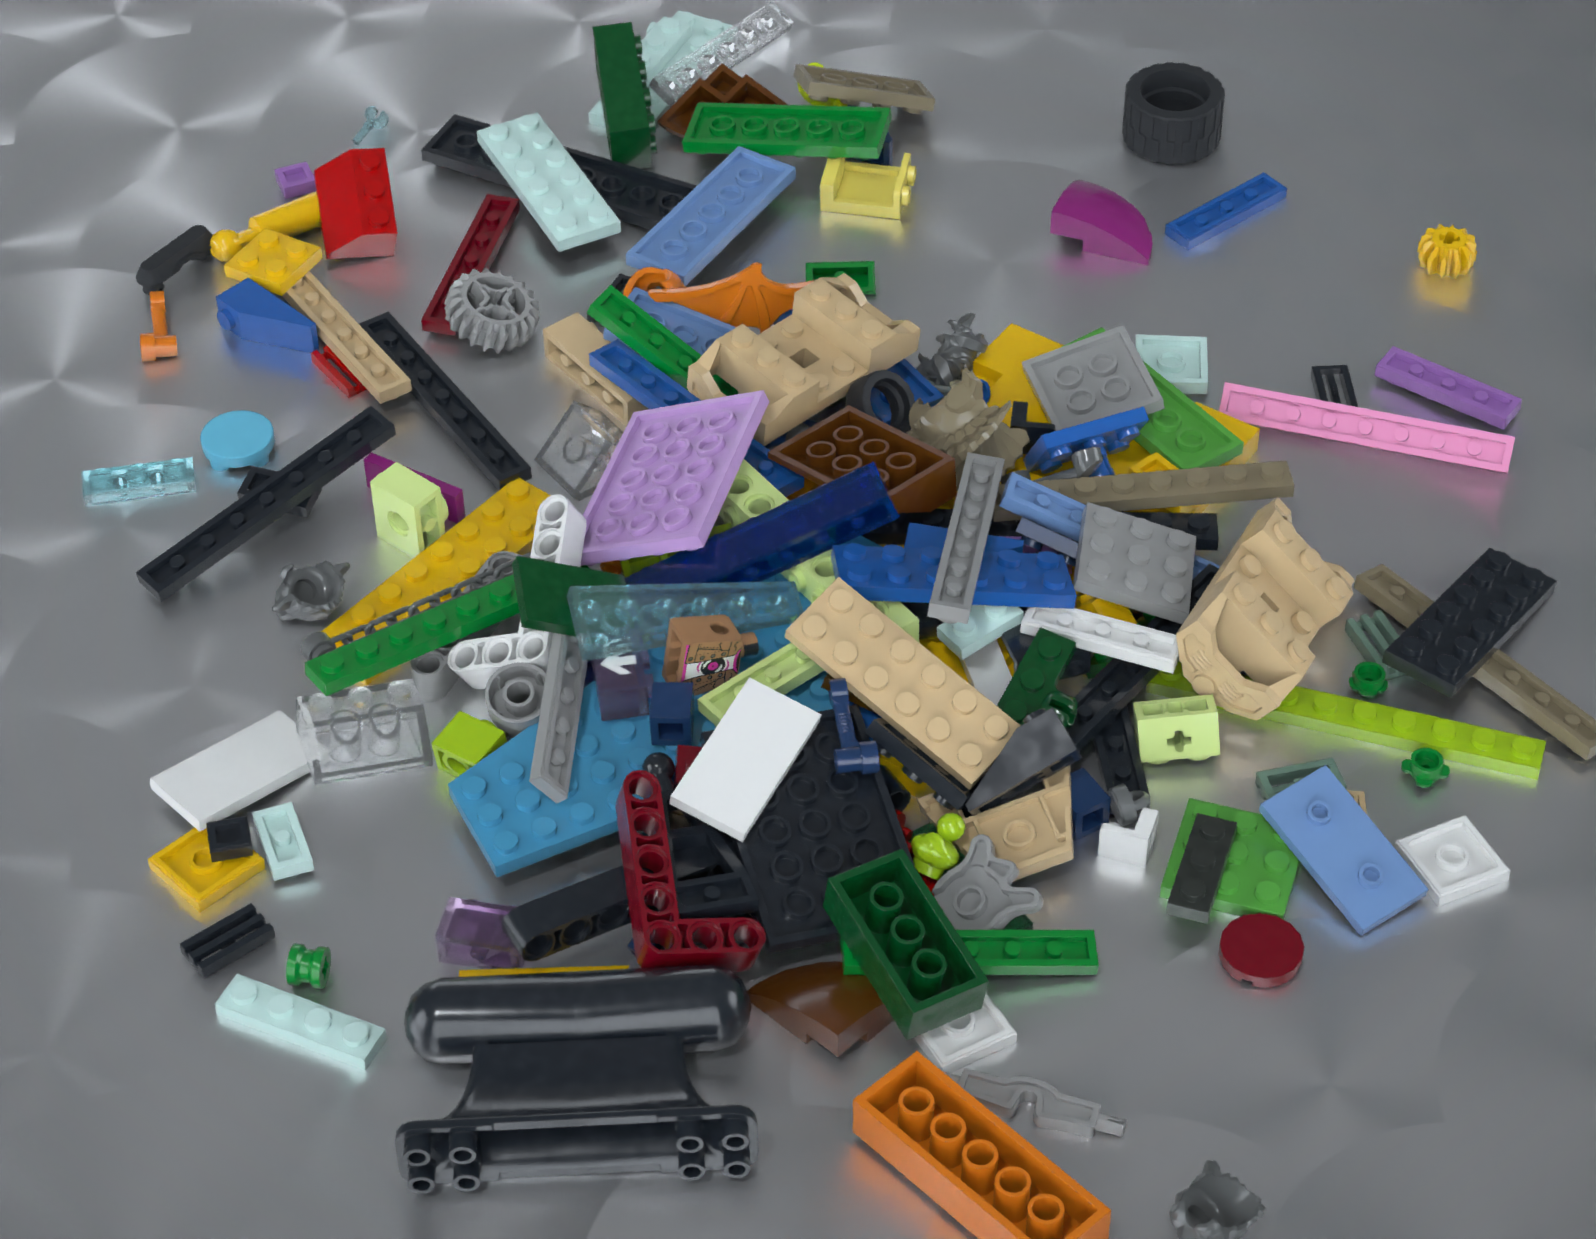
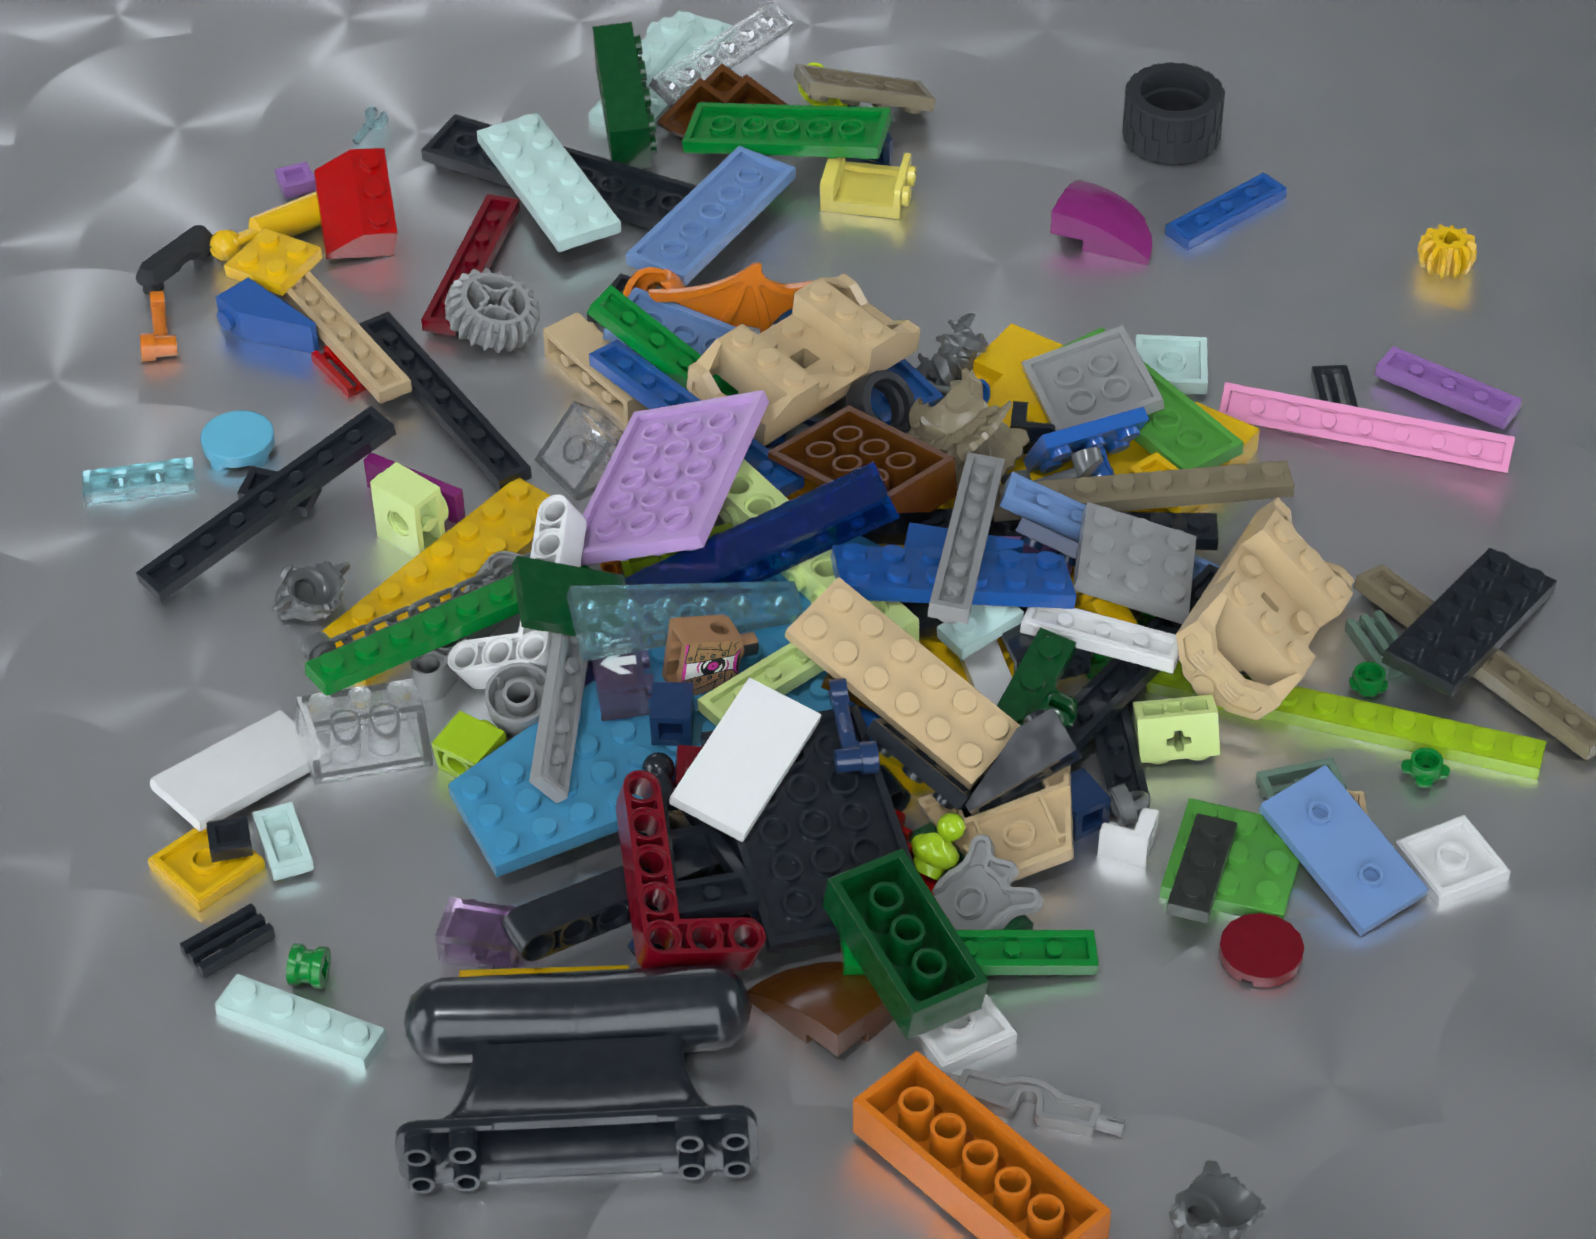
(861, 271): green slope -> none

